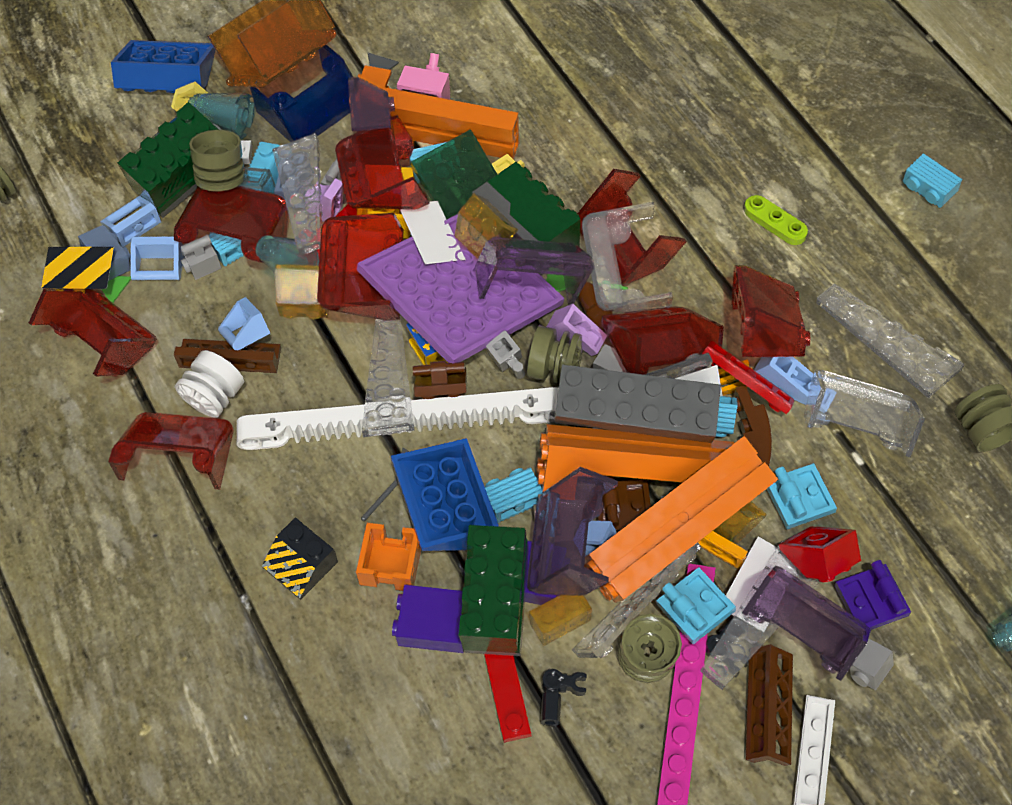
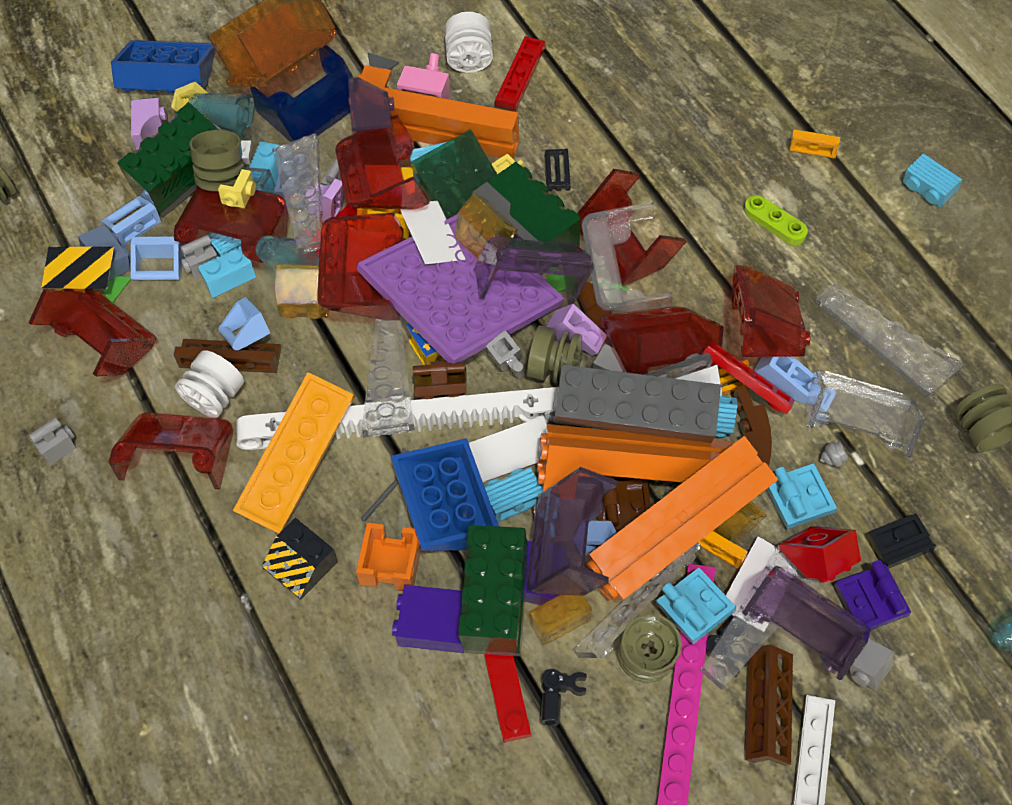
(53, 441): none -> light grey brick
(146, 118): none -> lavender arch
(226, 272): none -> medium azure brick
(240, 192): none -> light yellow bracket
(294, 453): none -> light orange plate
(468, 42): none -> white wheel
(508, 449): none -> white sticker
(520, 73): none -> red plate
(558, 184): none -> black tile
(814, 143): none -> light orange tile
(834, 454): none -> light grey plate
(901, 541): none -> black plate

